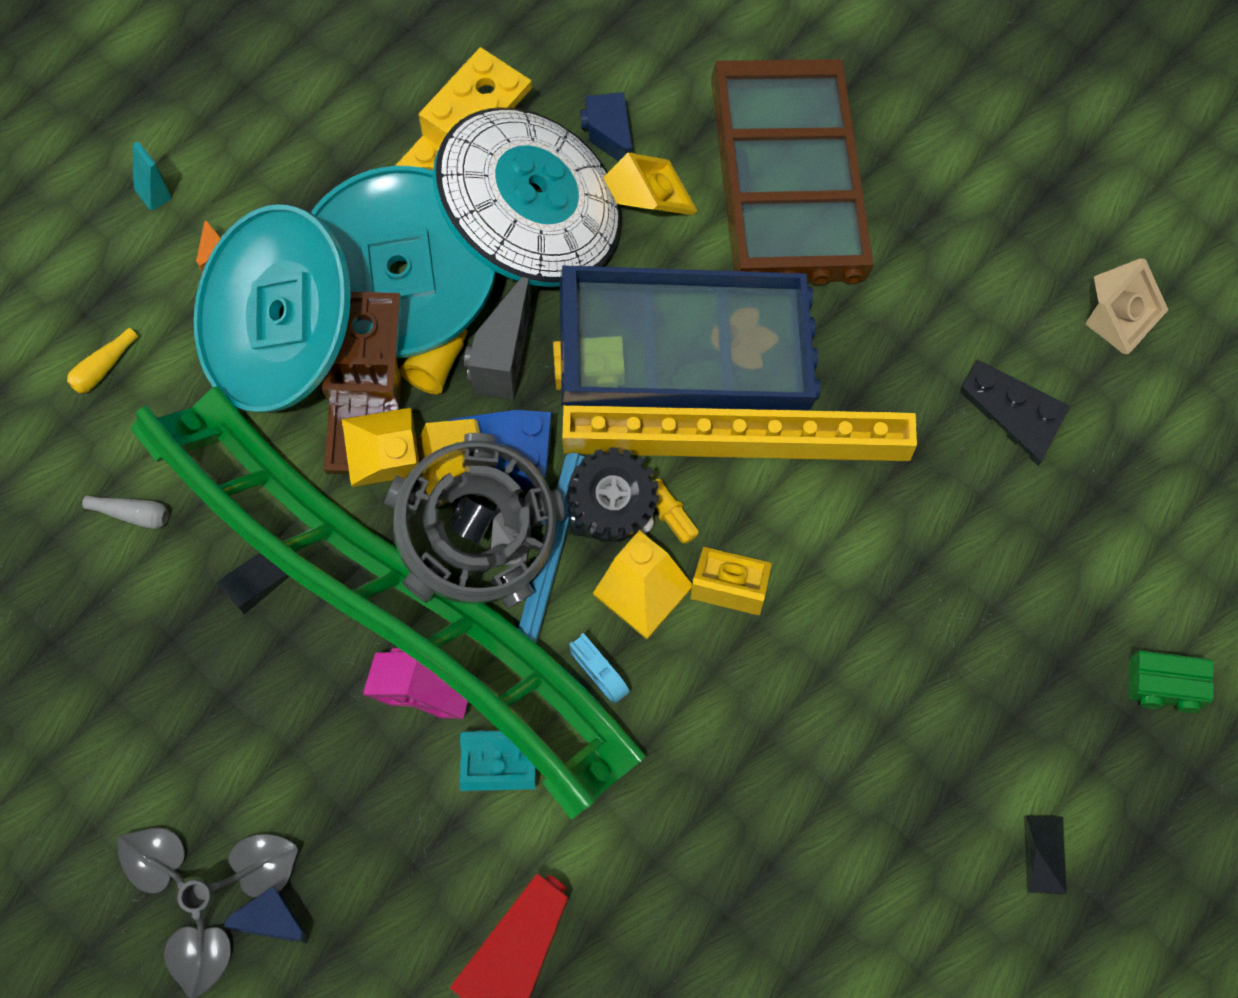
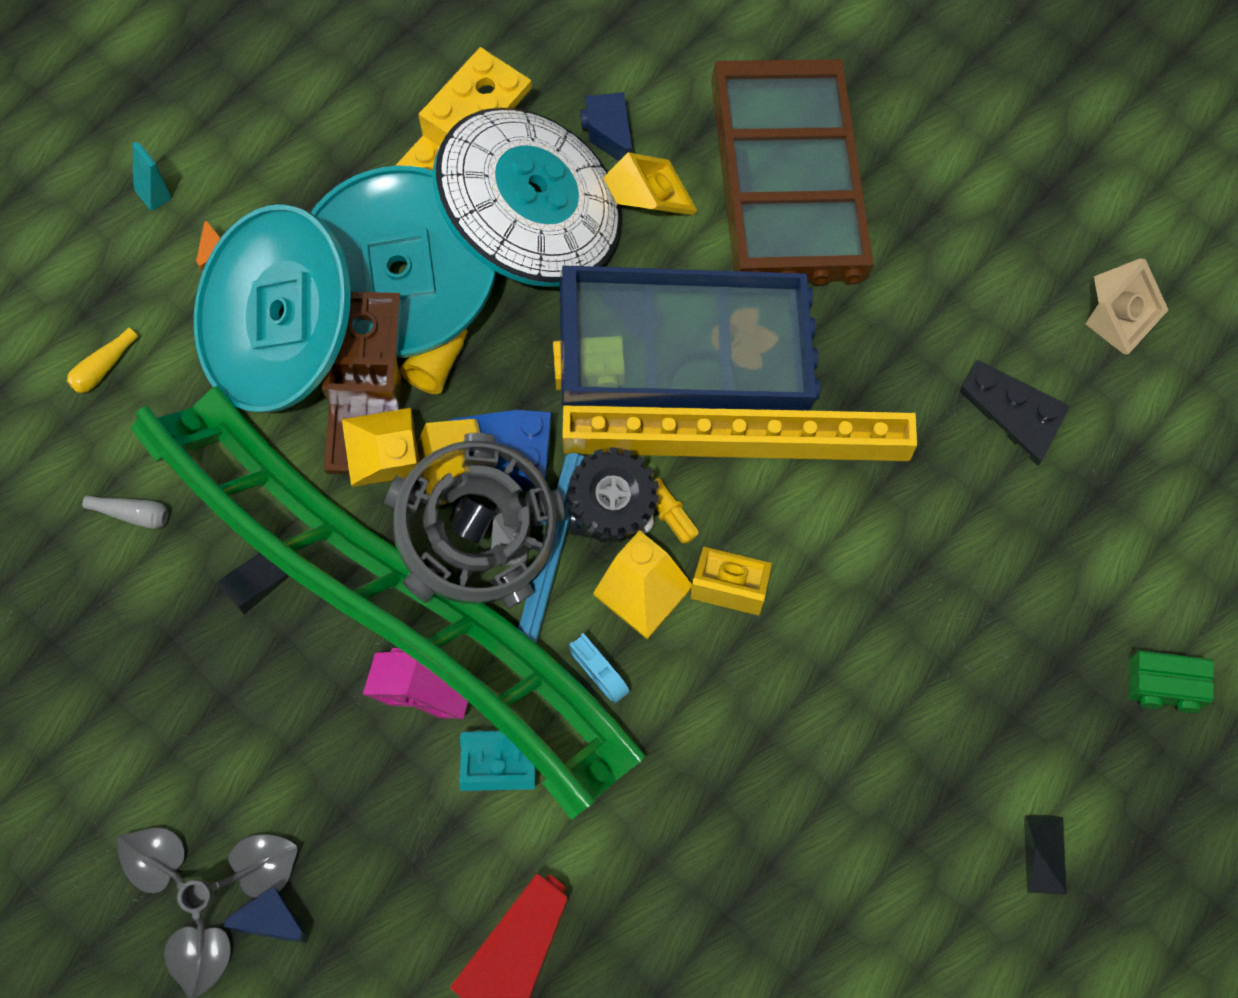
(499, 345): dark grey slope -> none

